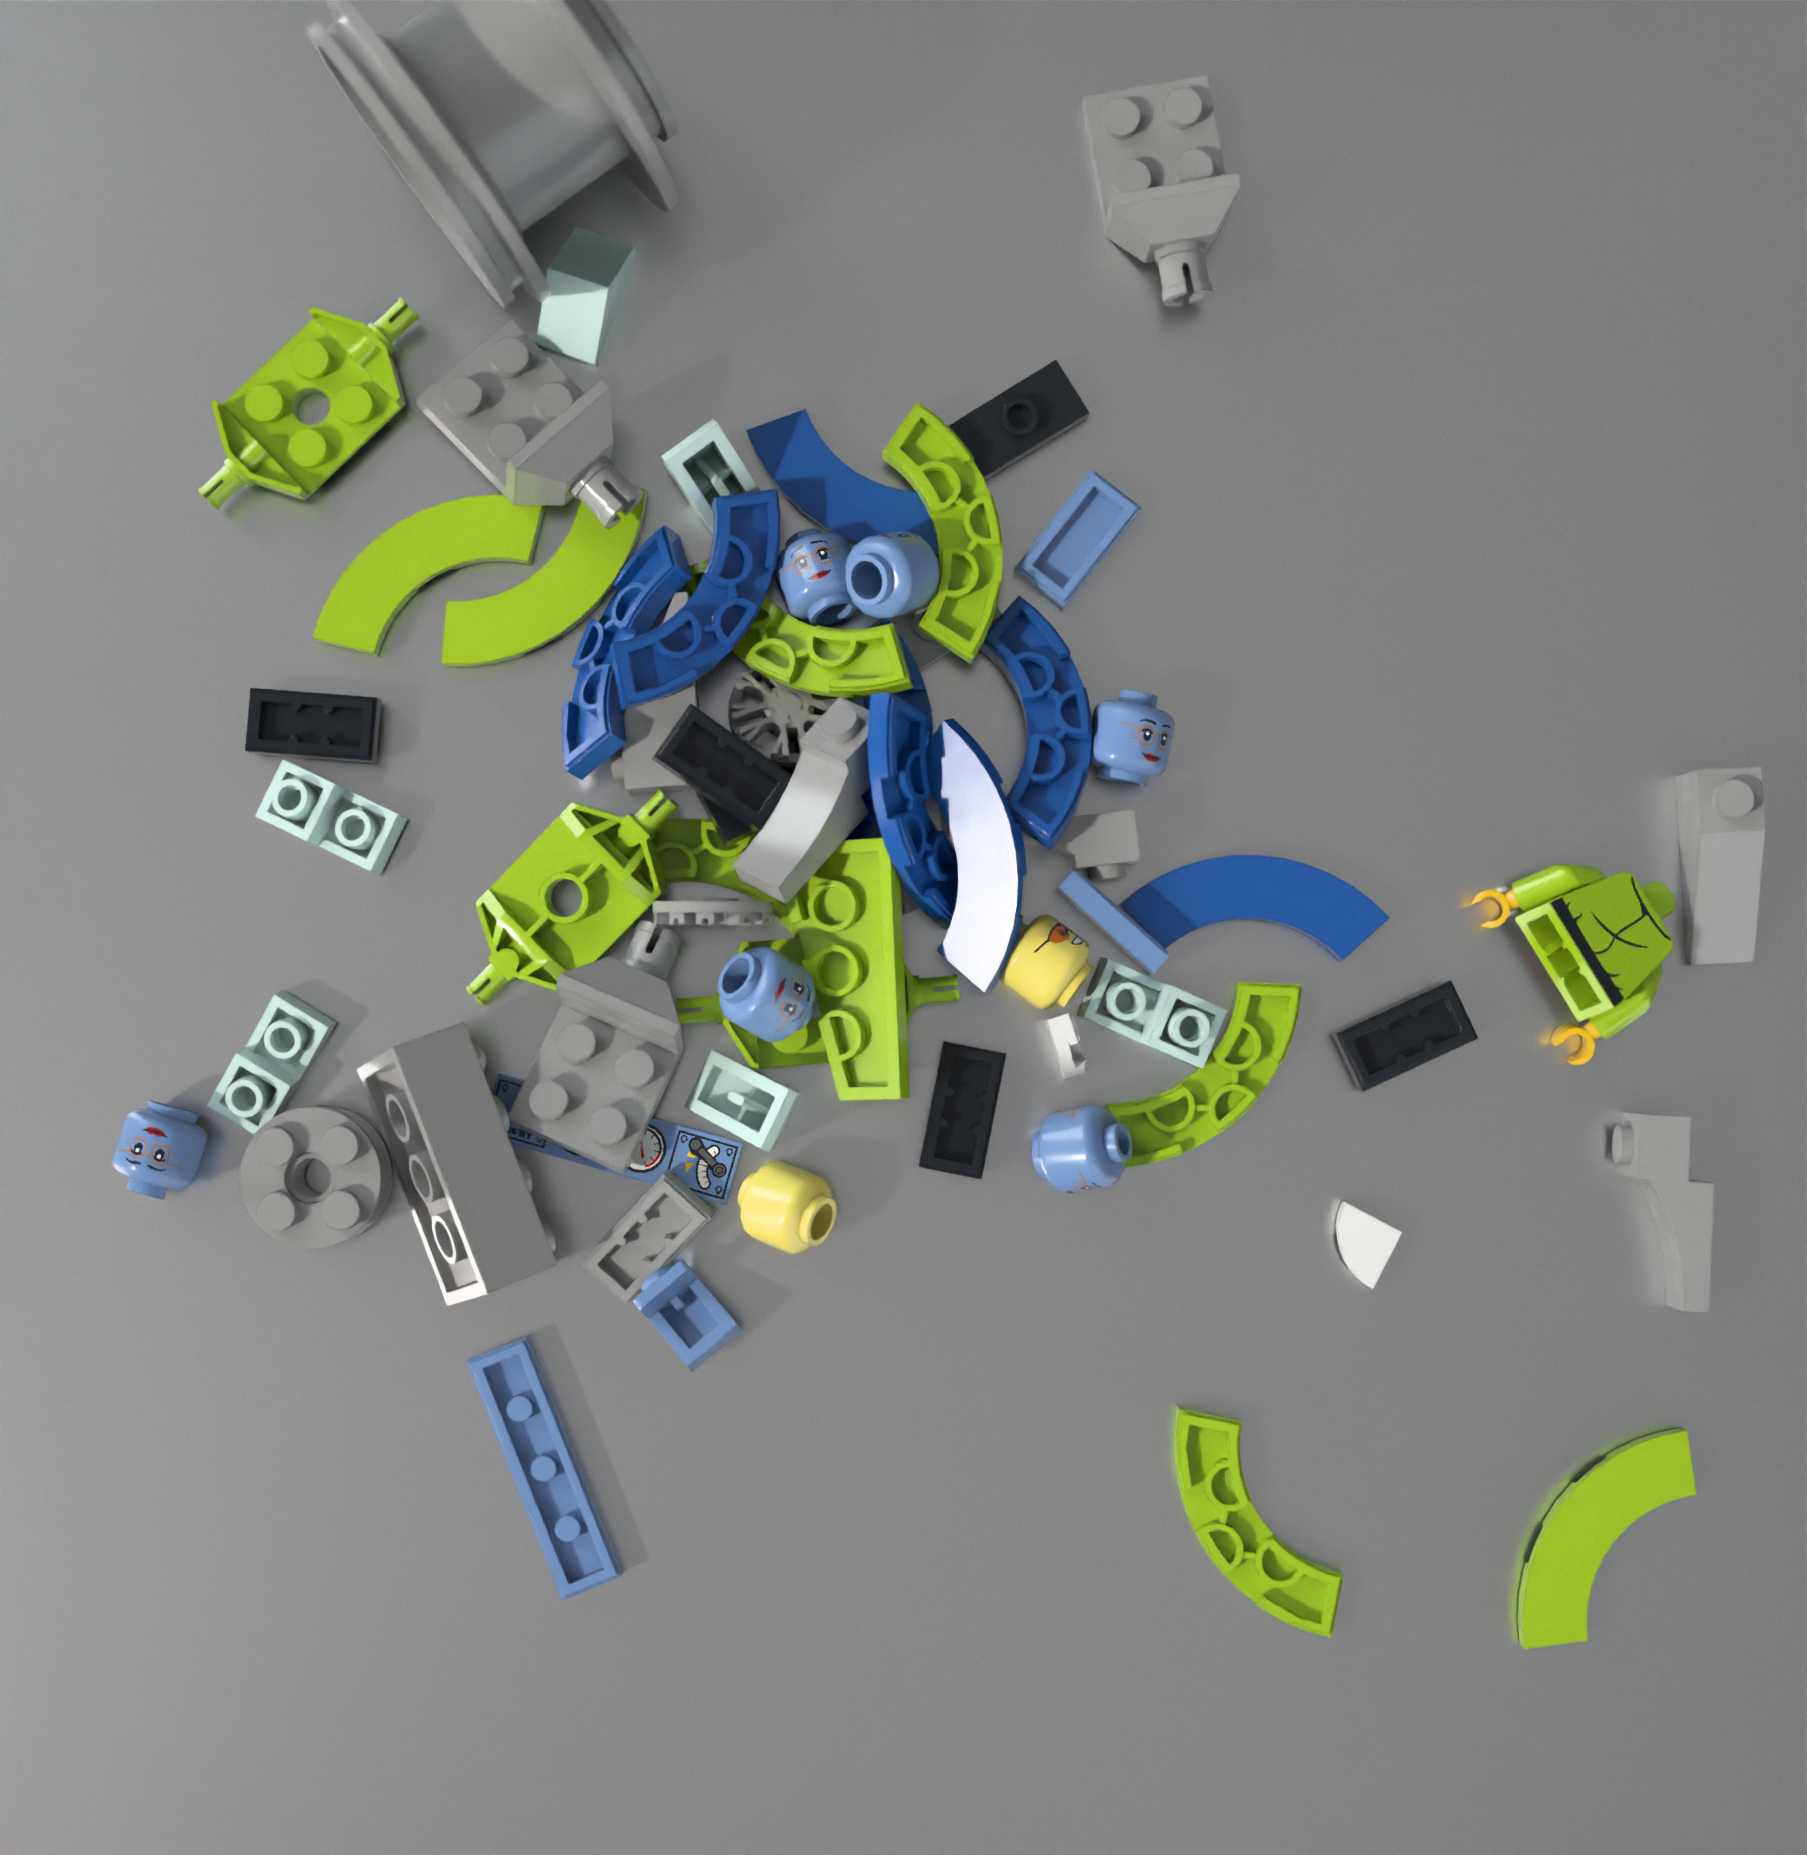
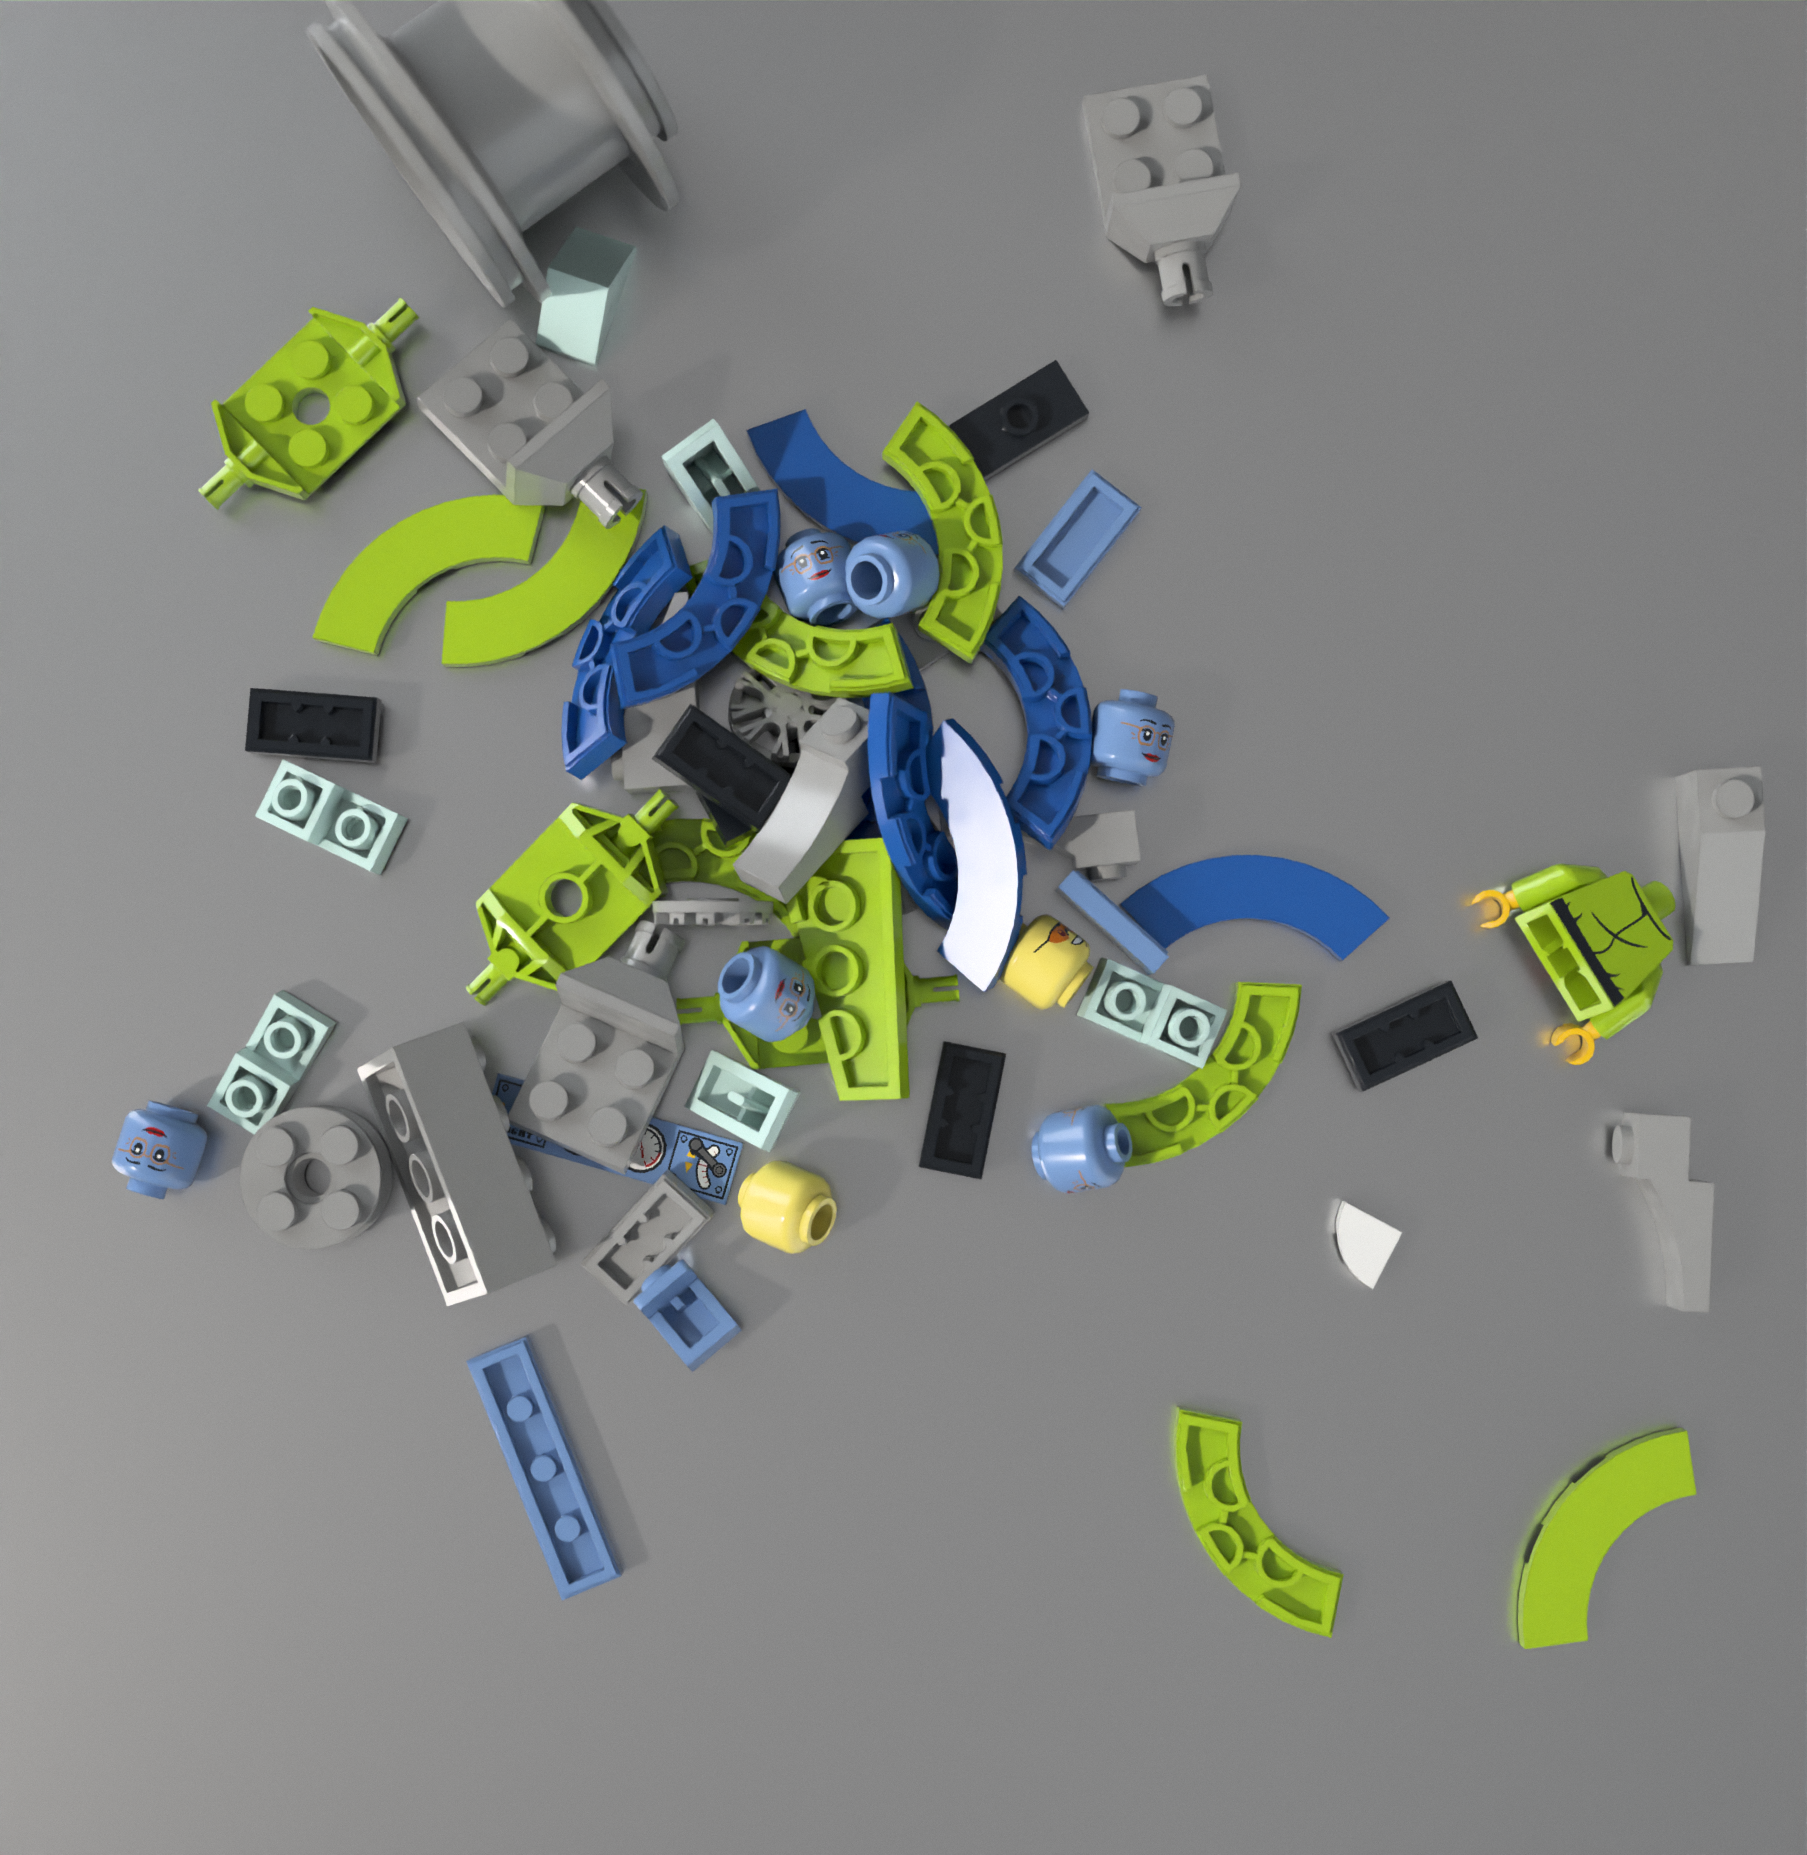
(1066, 1045): white tile -> none

